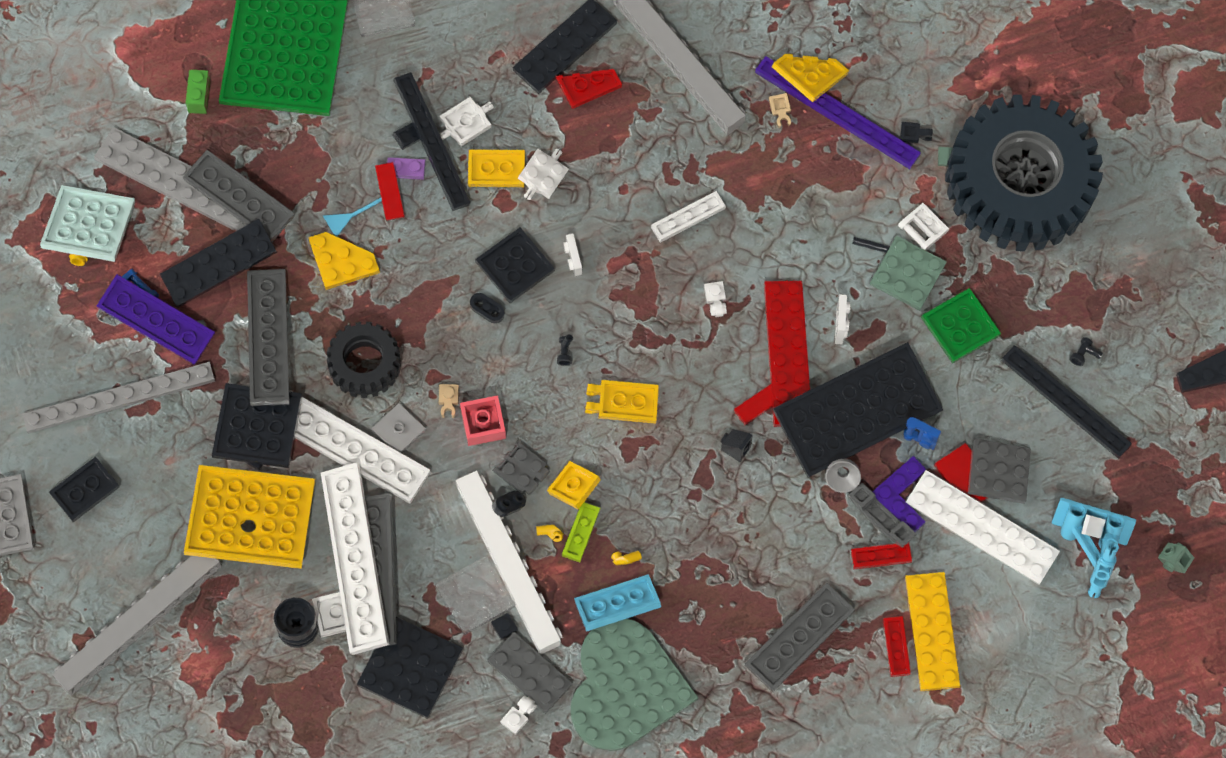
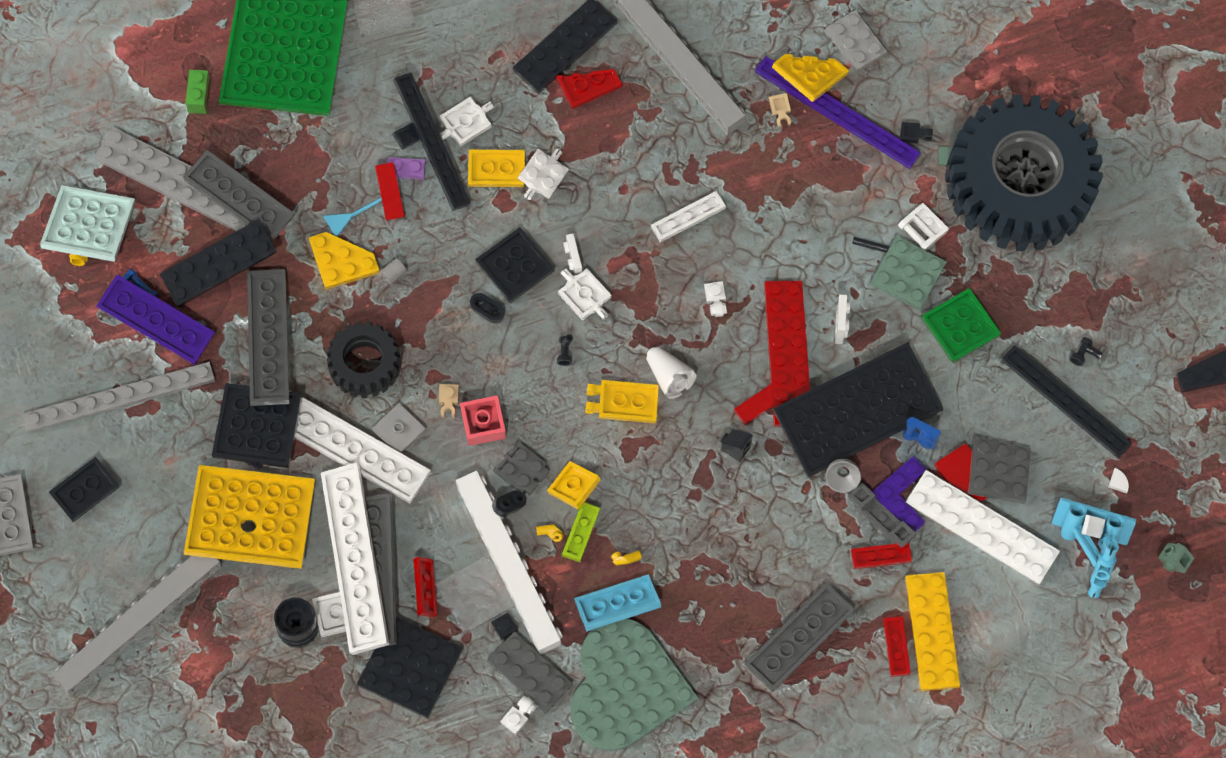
(393, 271): none -> light grey piece
(425, 587): none -> red plate
(584, 294): none -> white plate
(670, 372): none -> white cone
(855, 41): none -> light grey plate
(1119, 481): none -> white tile

